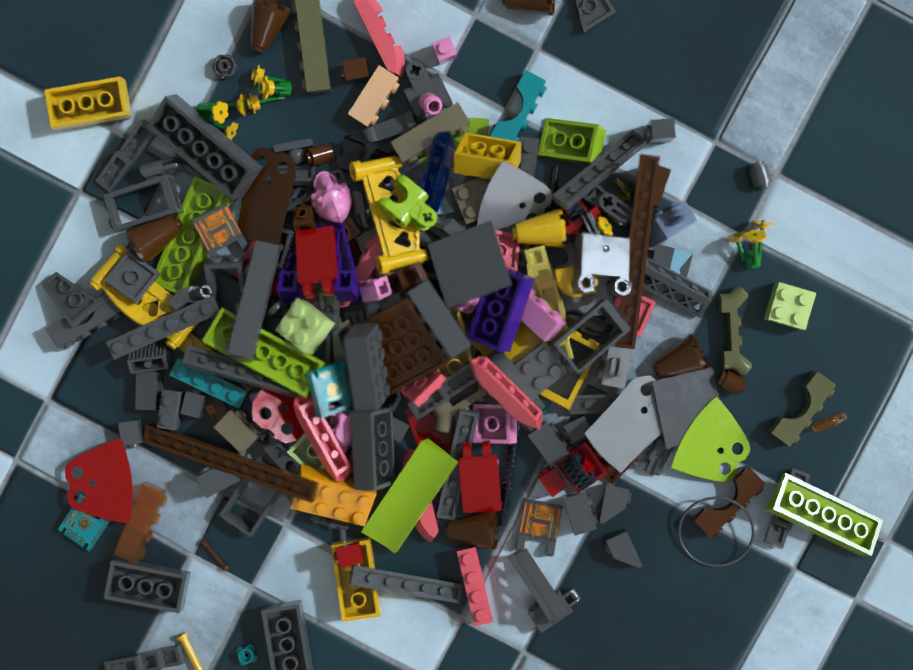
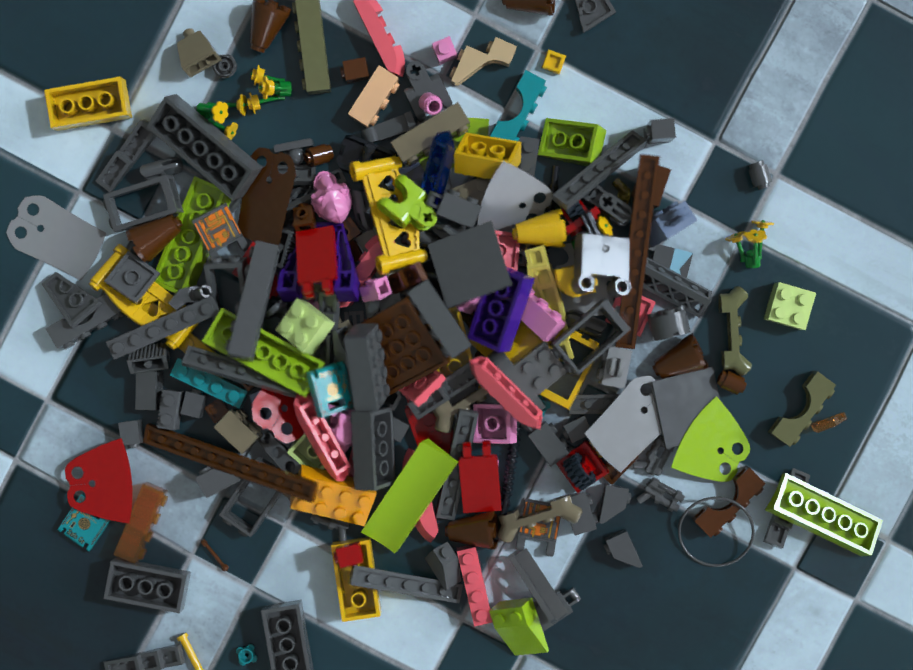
(63, 243): none -> light grey piece
(196, 52): none -> dark tan torso
(444, 565): none -> dark grey slope
(455, 207): none -> dark grey brick
(473, 60): none -> tan arch
(519, 626): none -> lime slope
(552, 480): red brick -> none
(553, 61): none -> yellow tile
(560, 506): none -> dark tan plate
(656, 490): none -> dark grey piece
(668, 323): none -> dark grey brick

